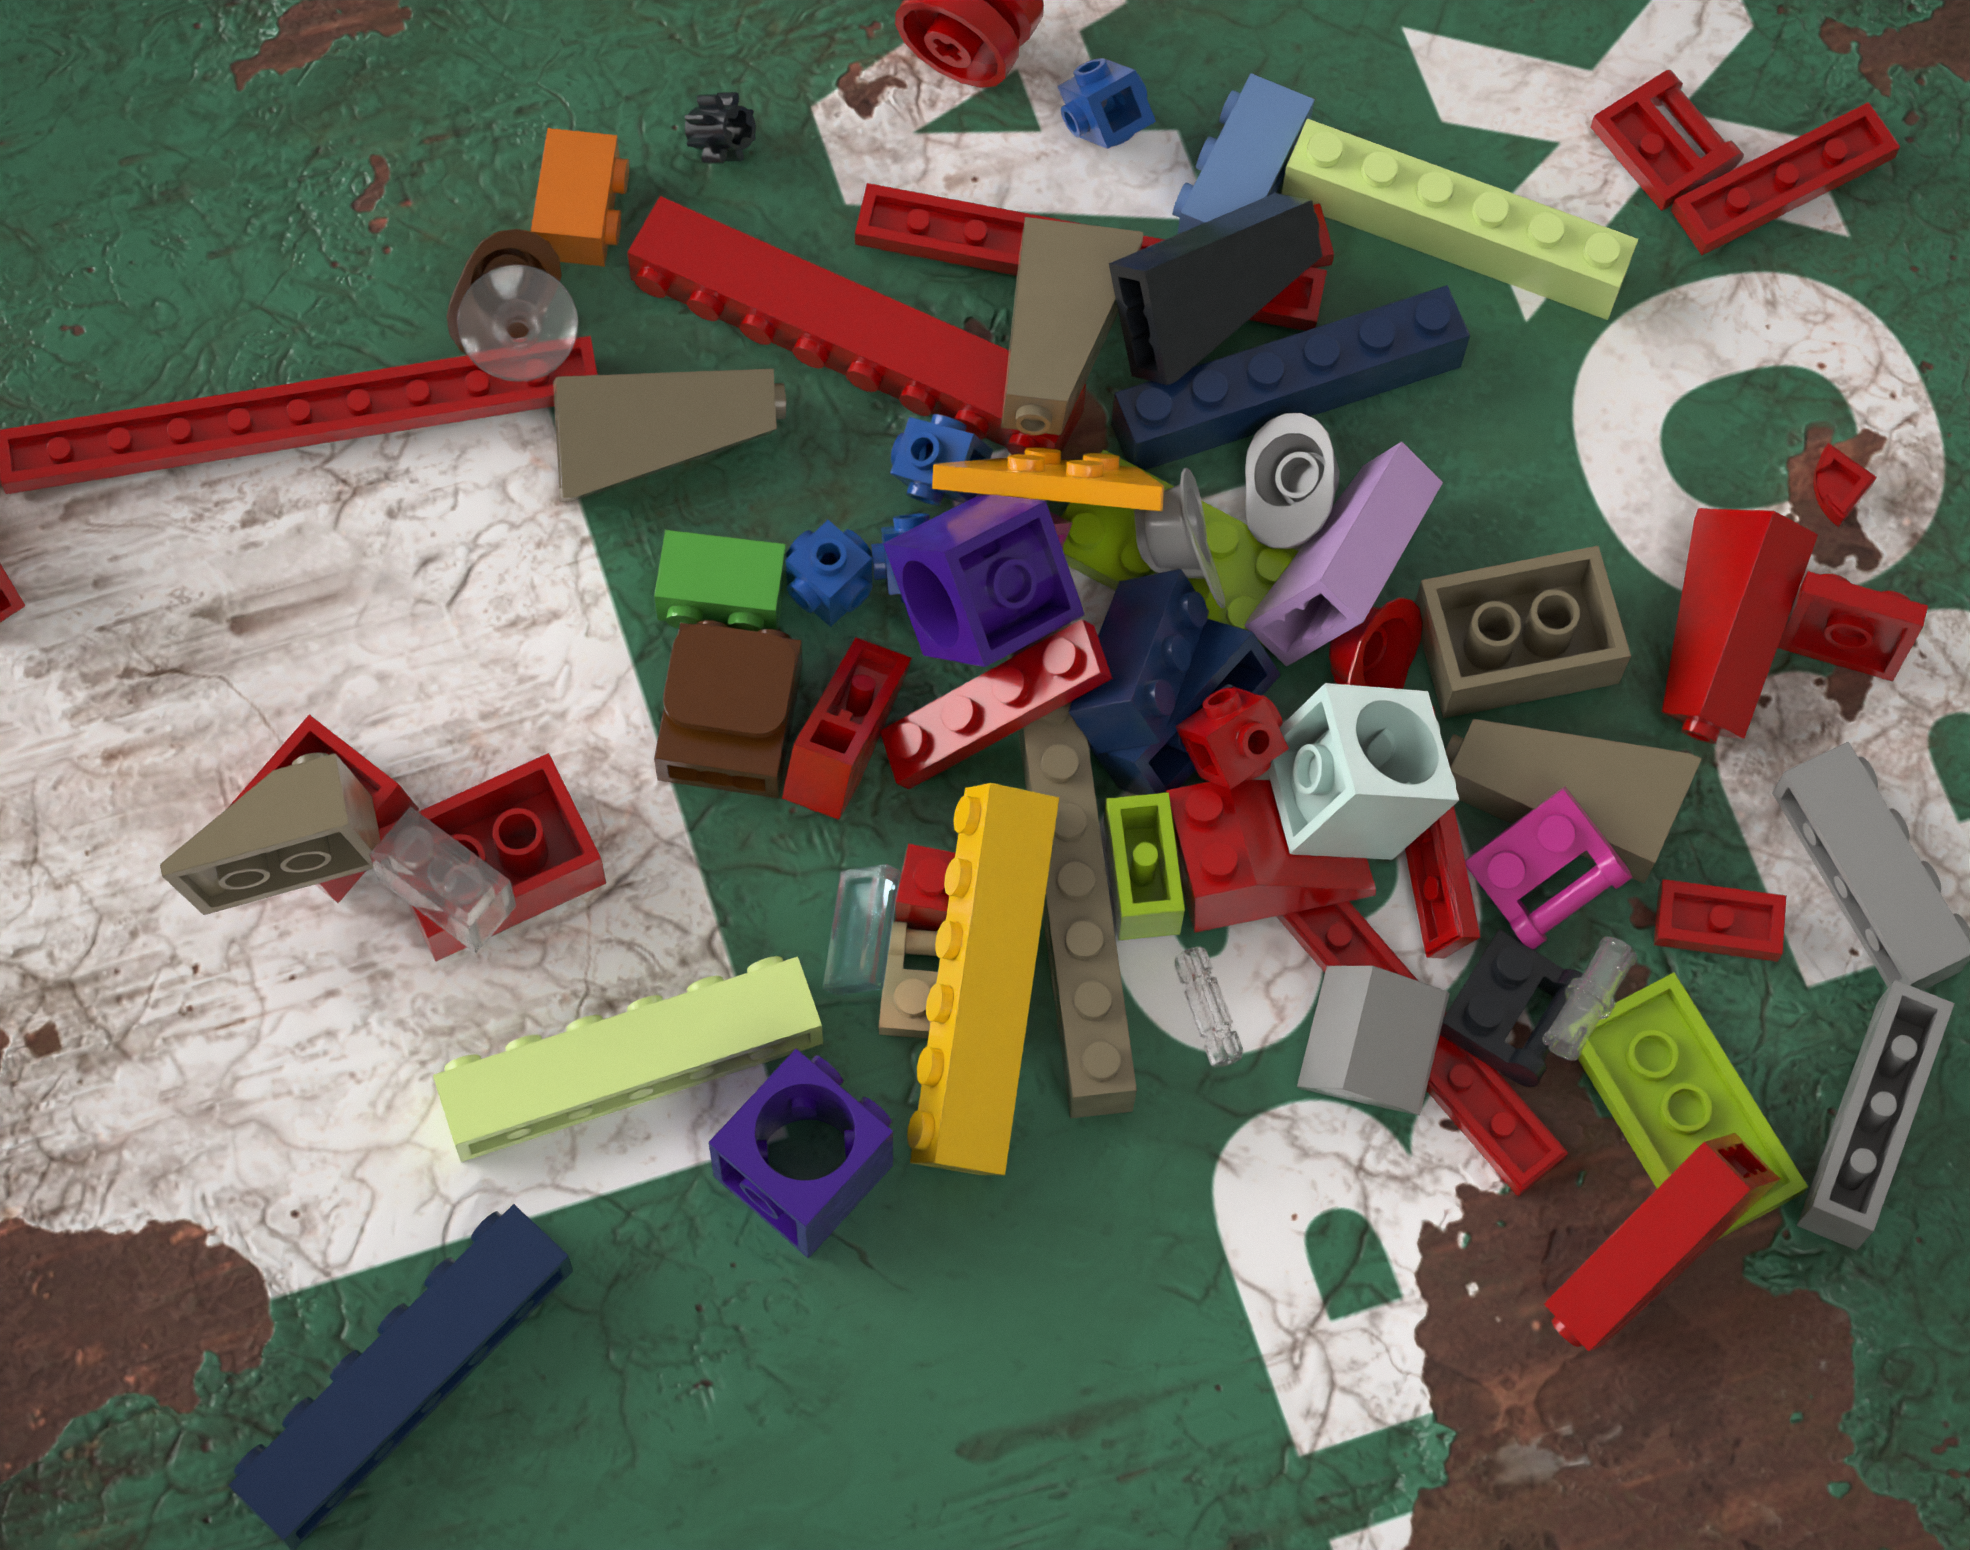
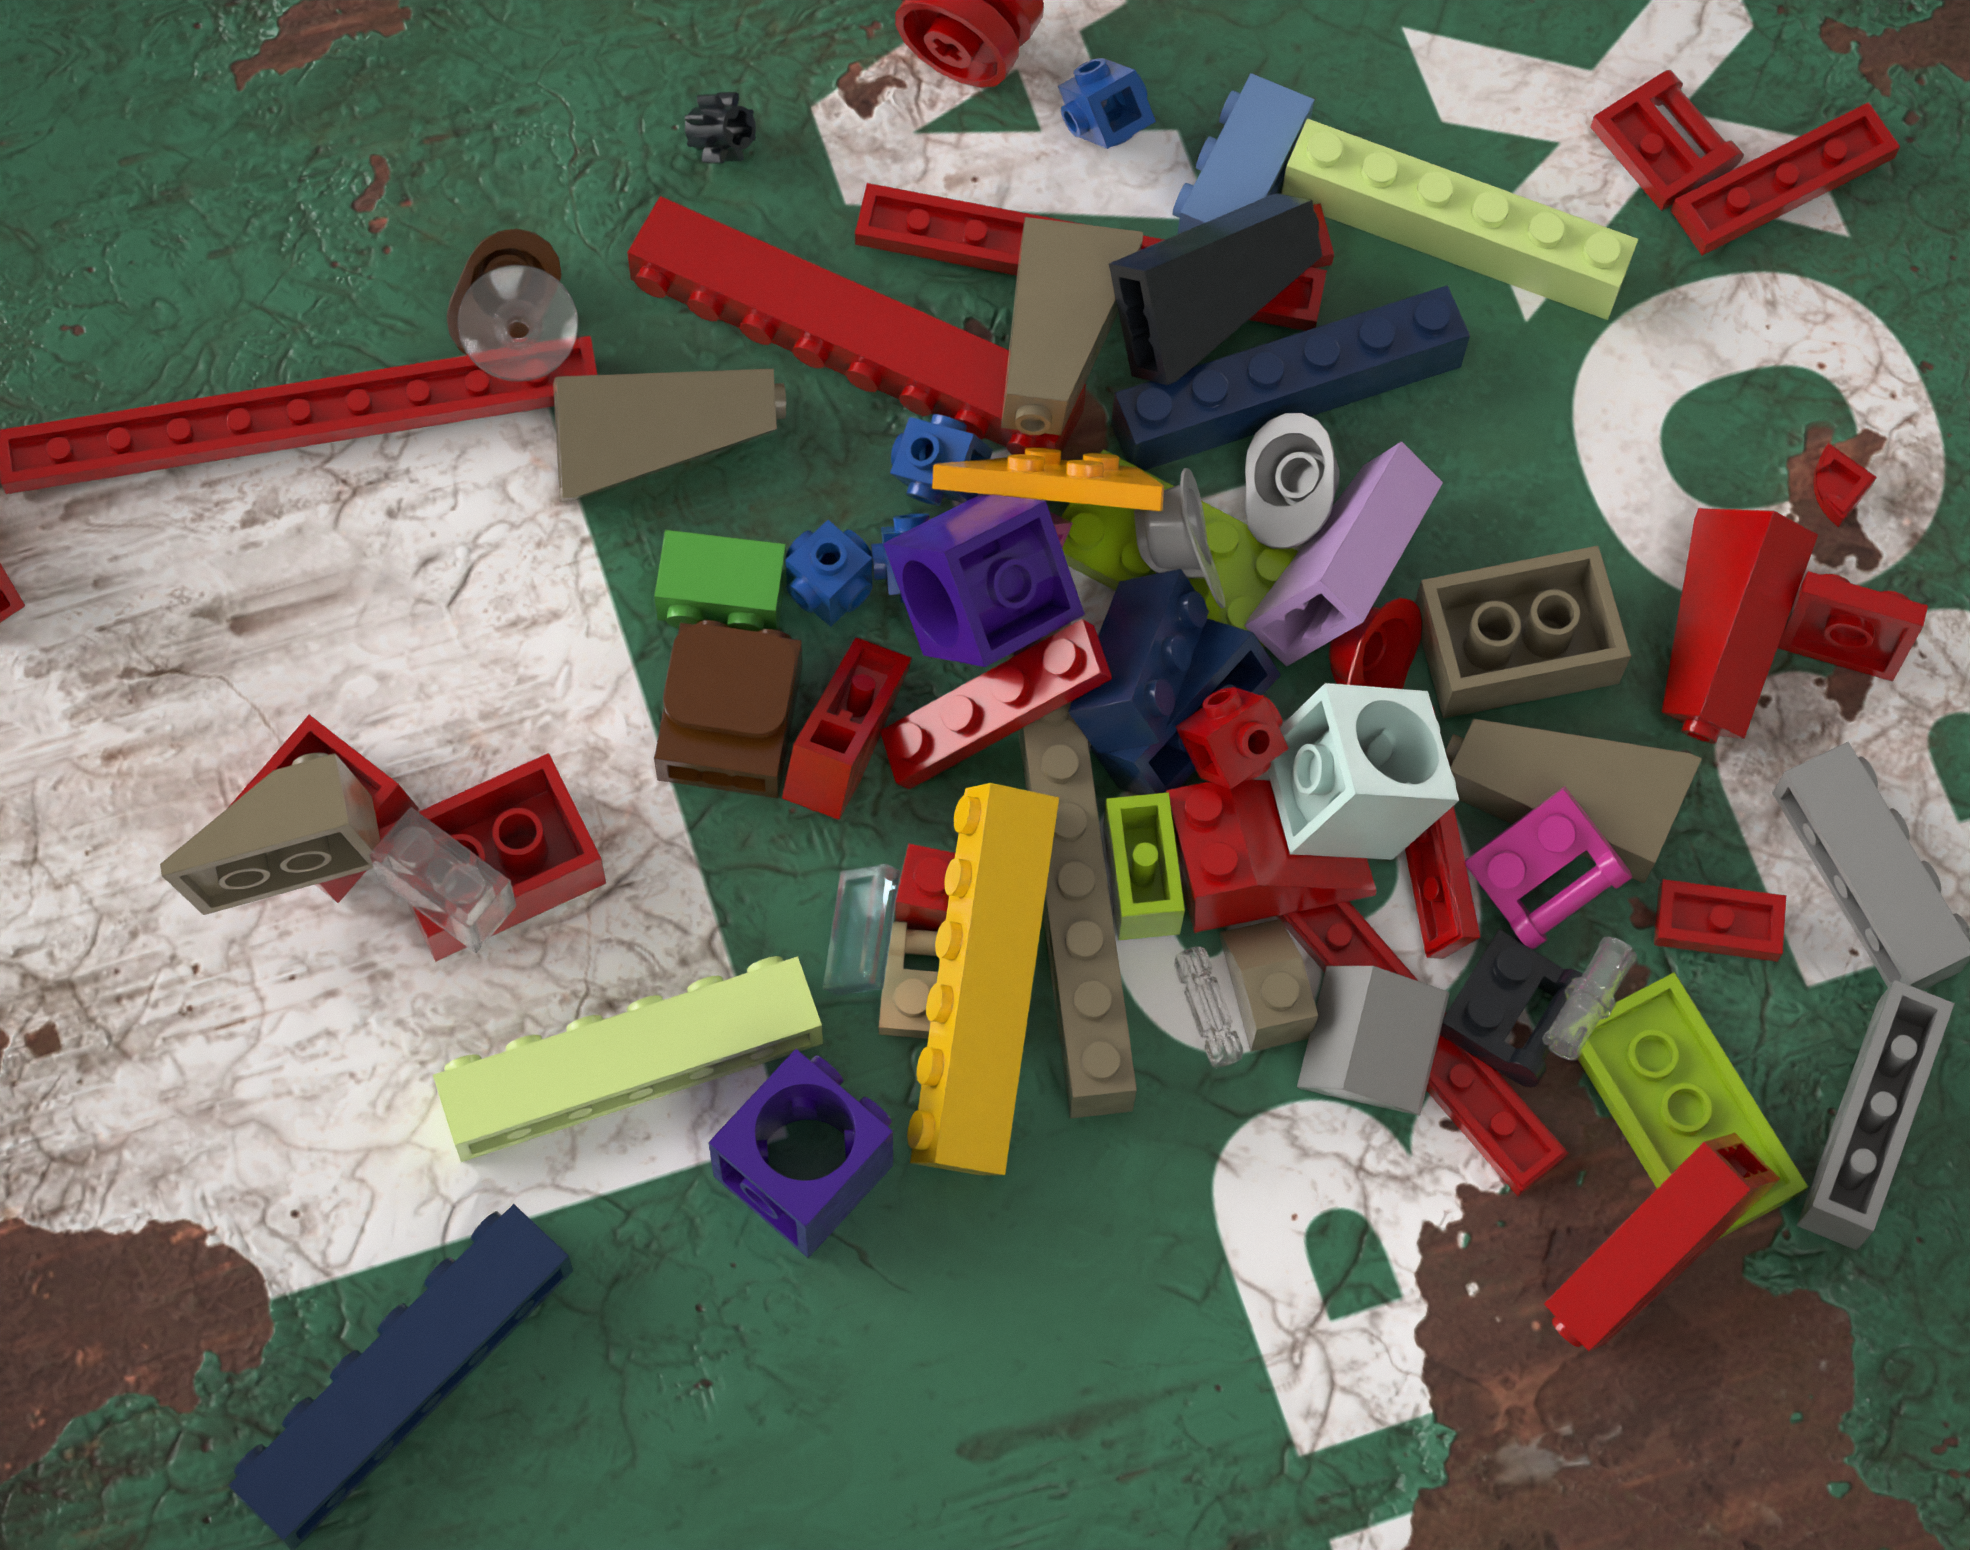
(579, 195): orange brick -> none
(1269, 984): none -> dark tan slope

